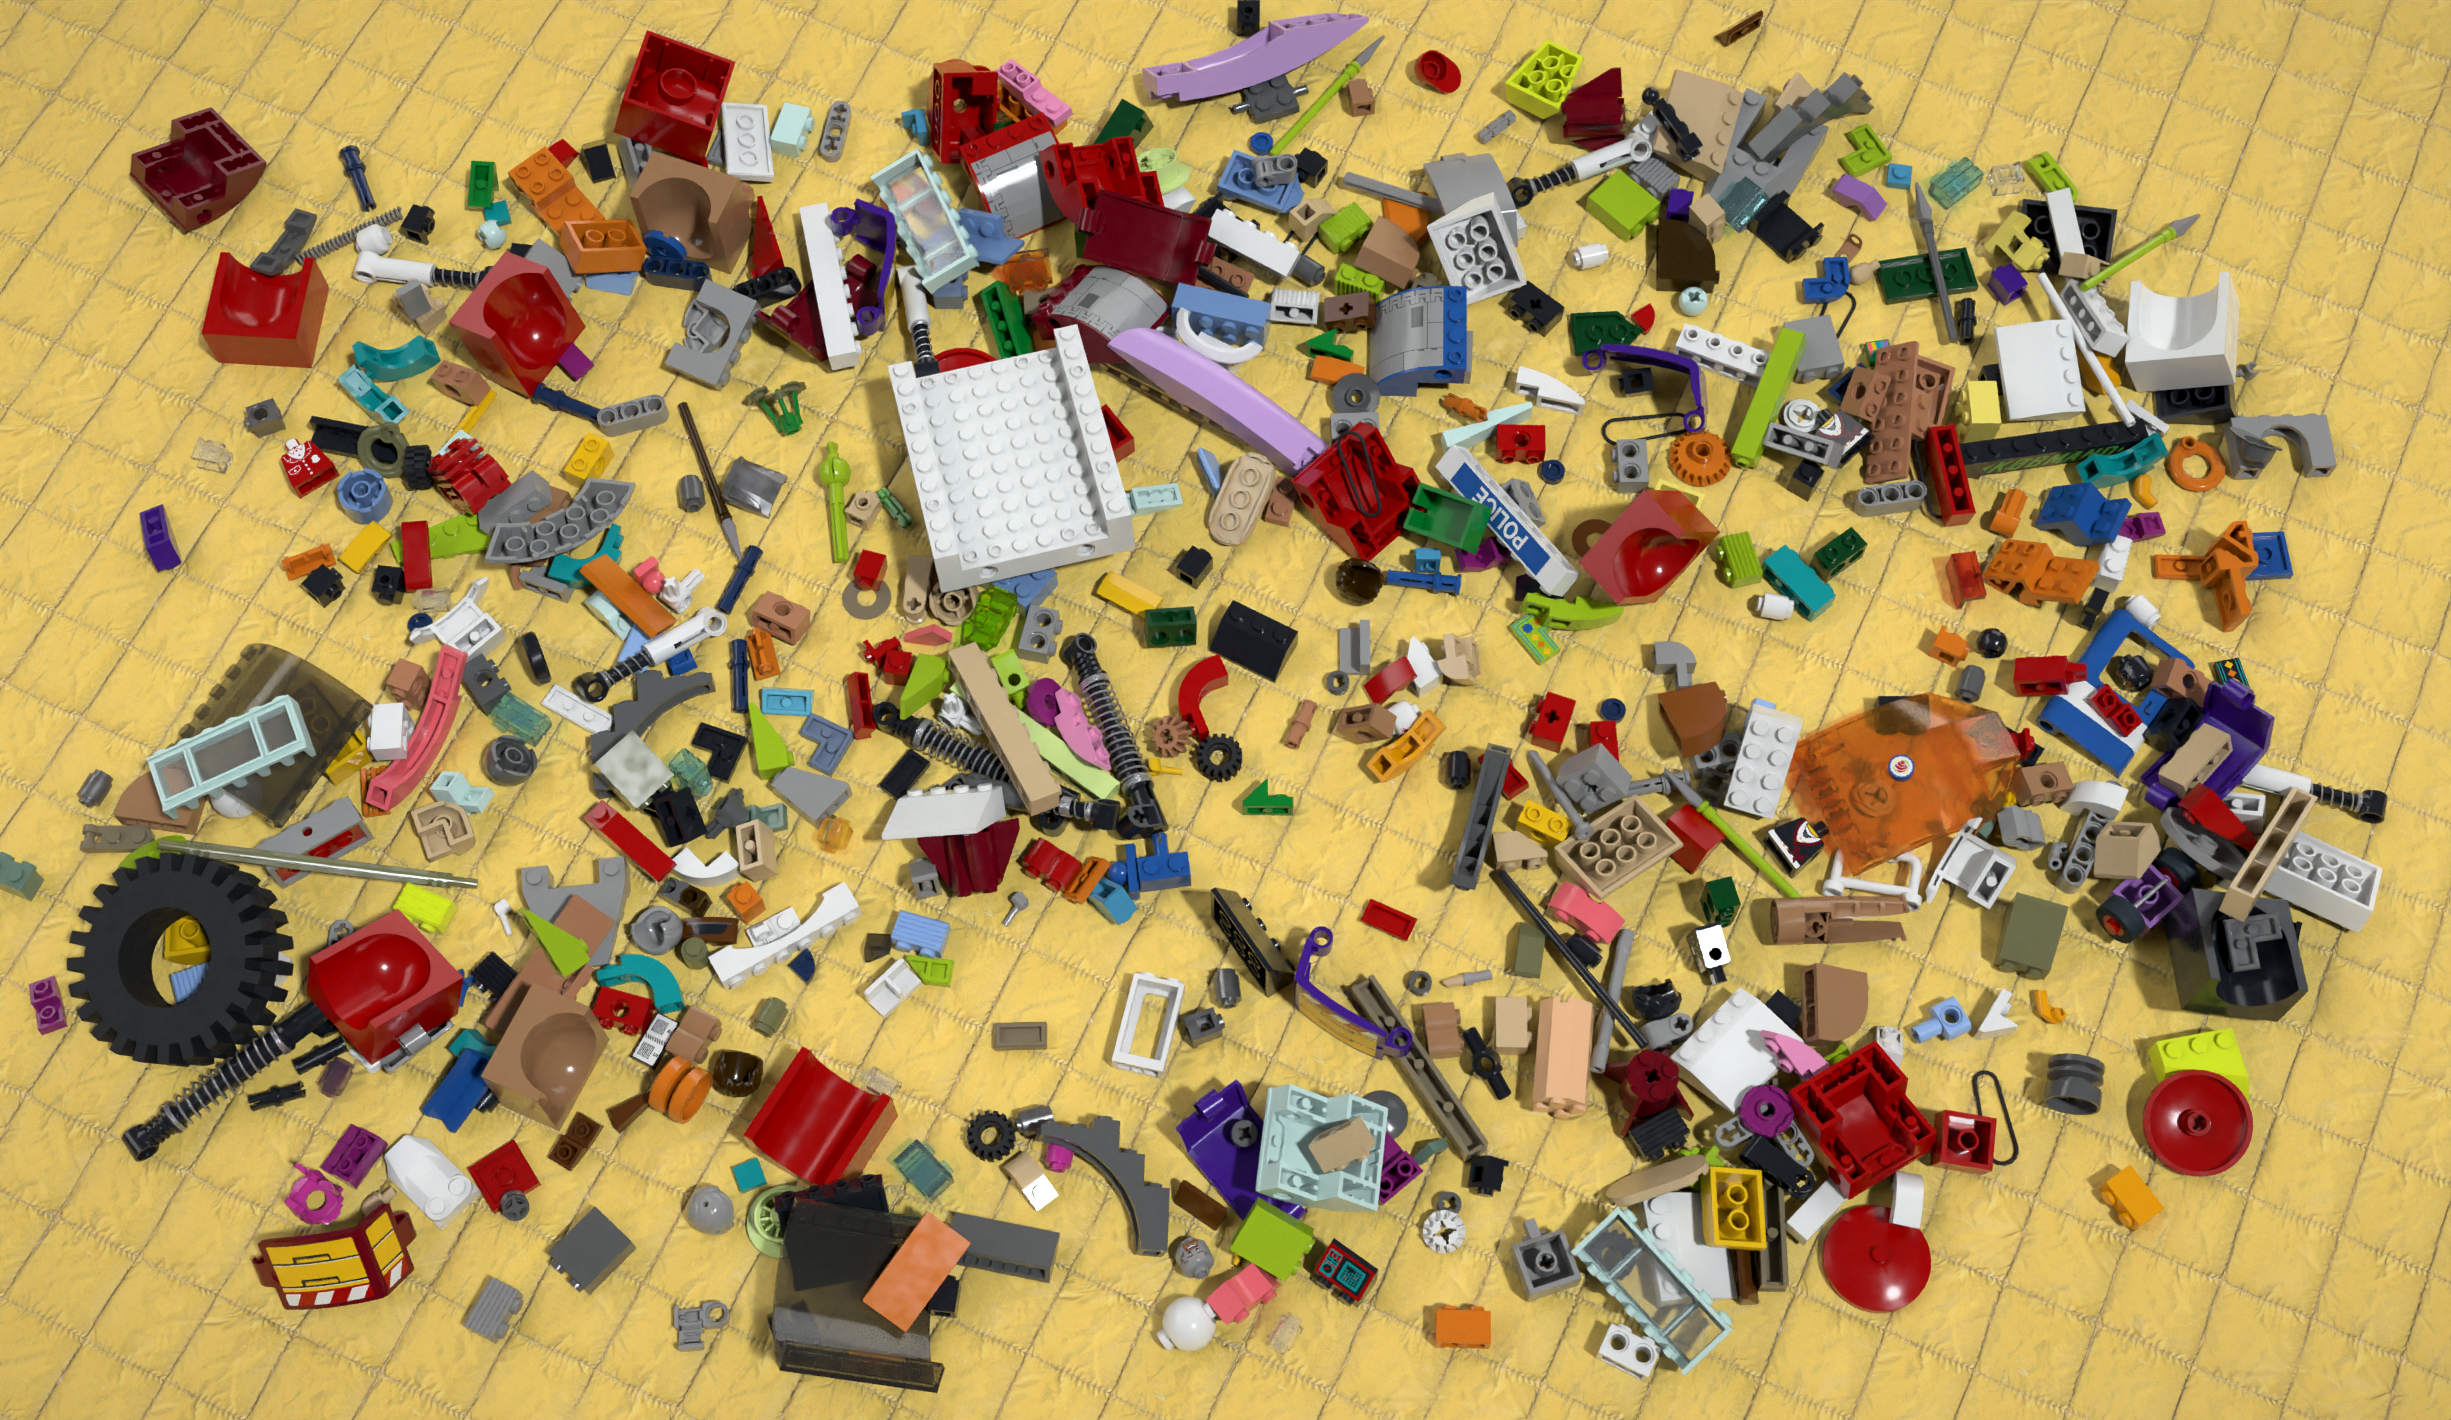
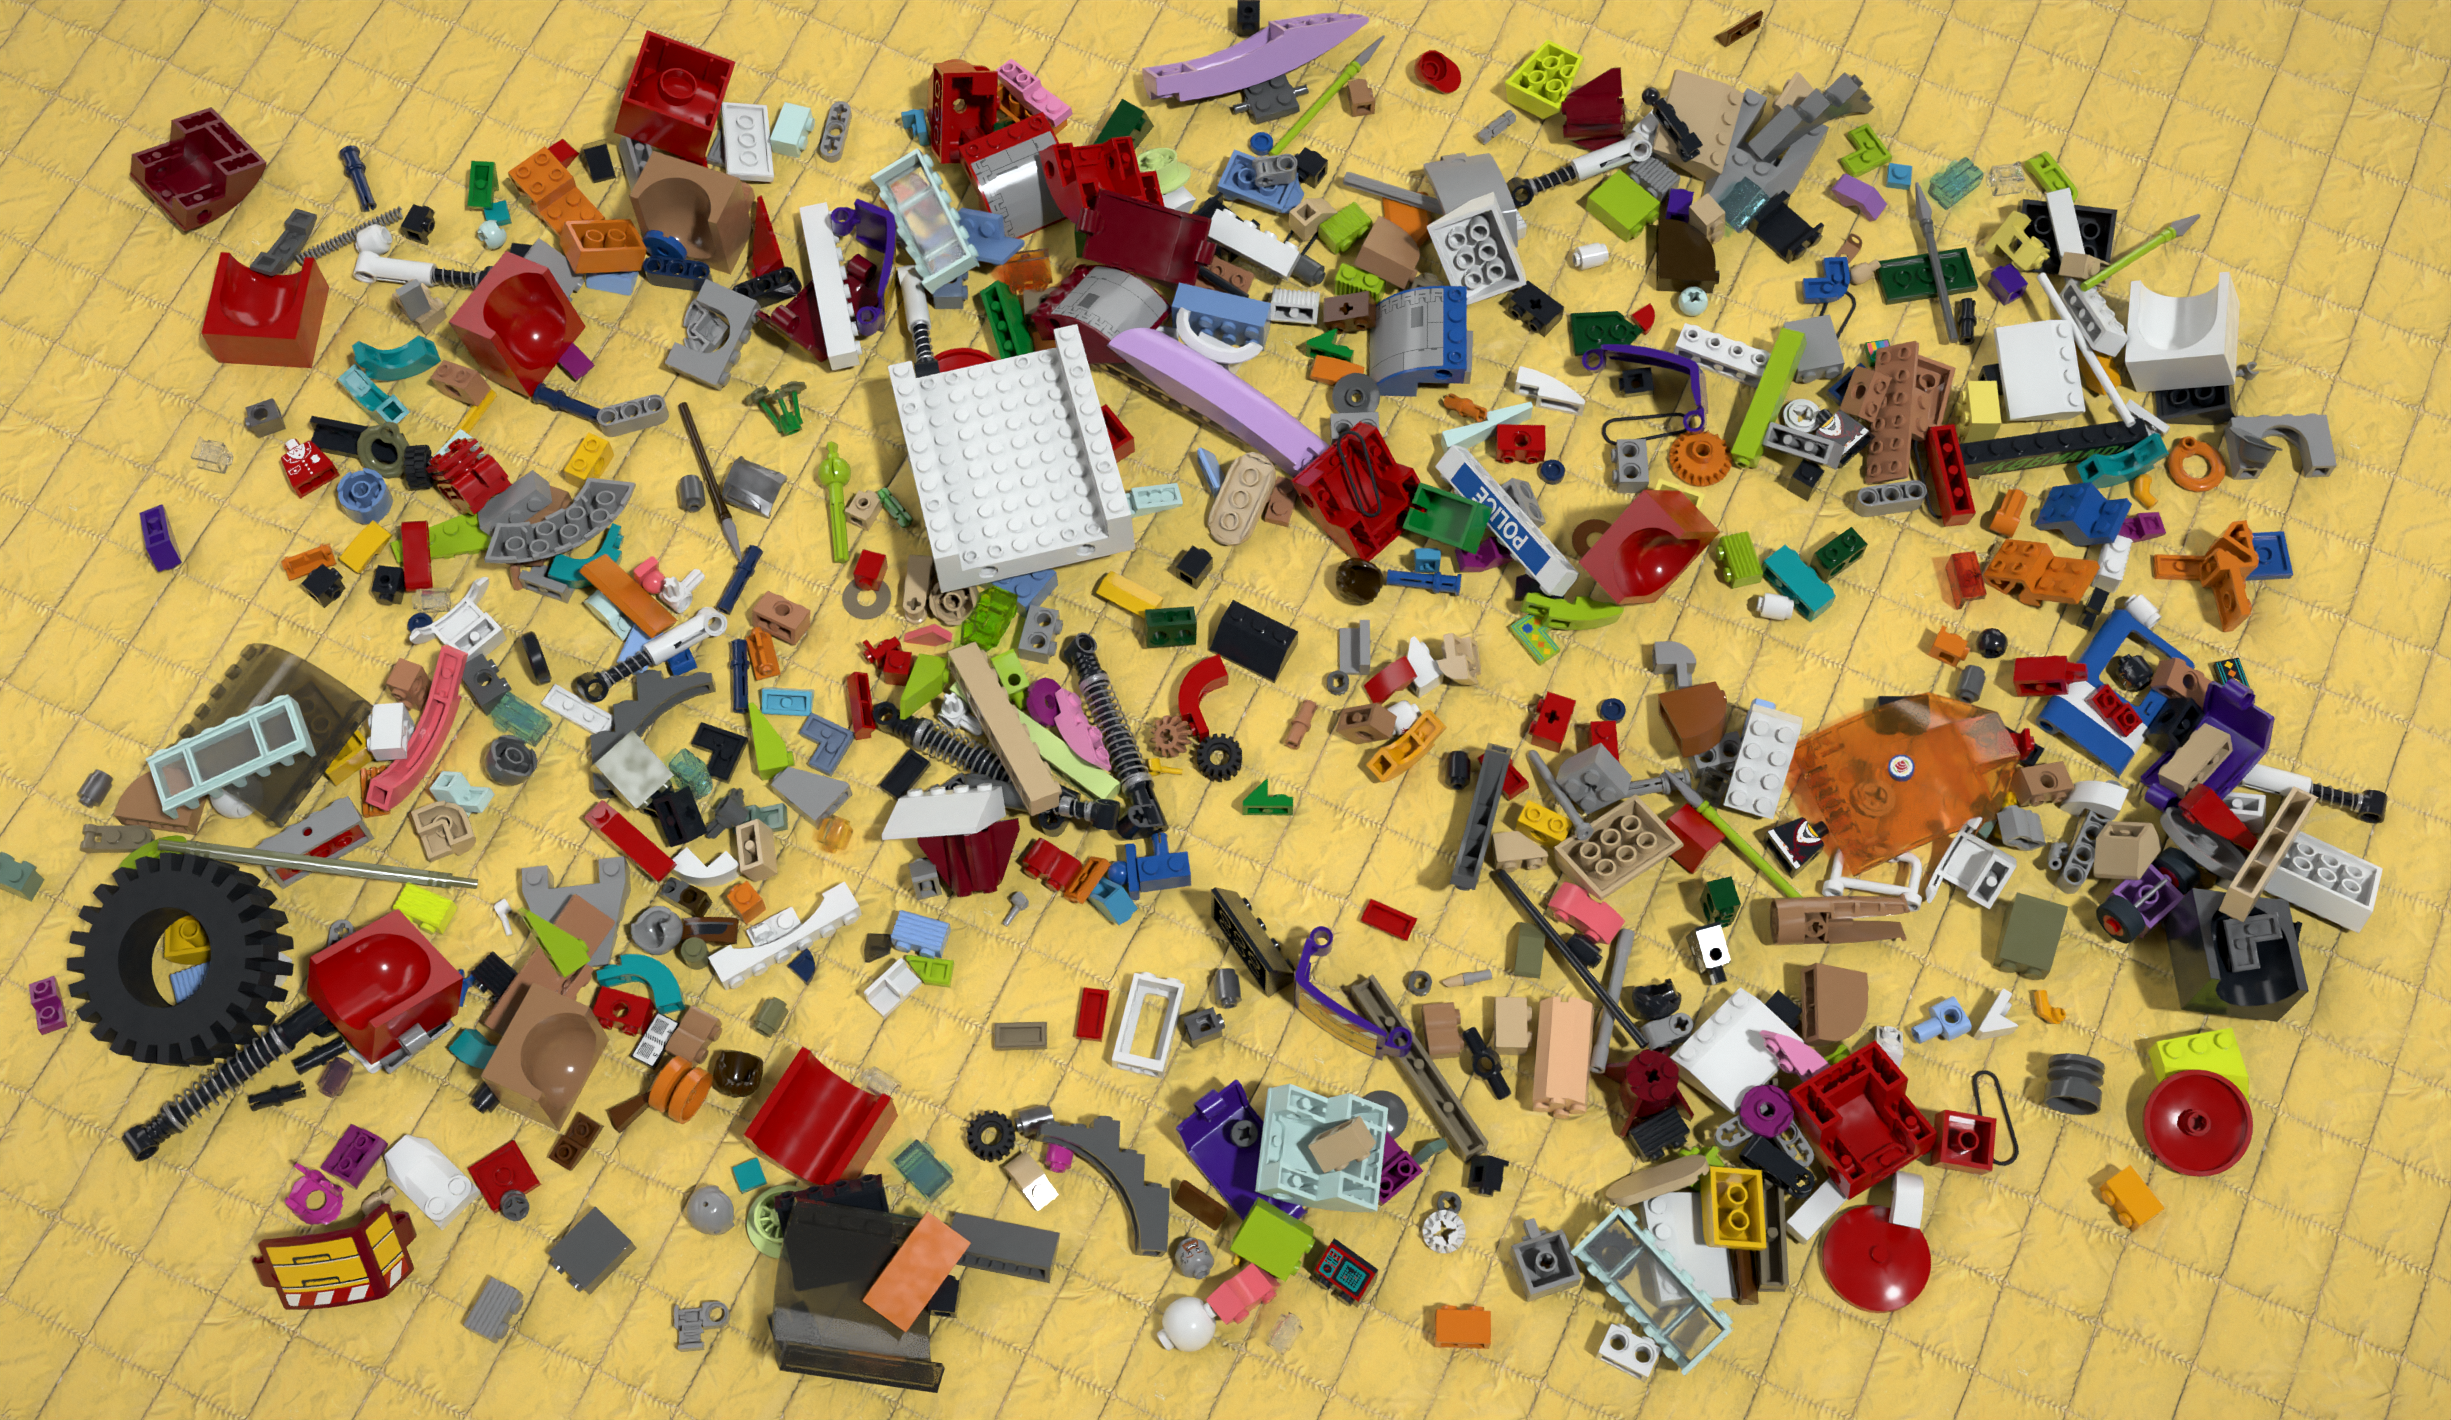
(459, 1090): blue panel -> none
(1092, 1014): none -> red tile

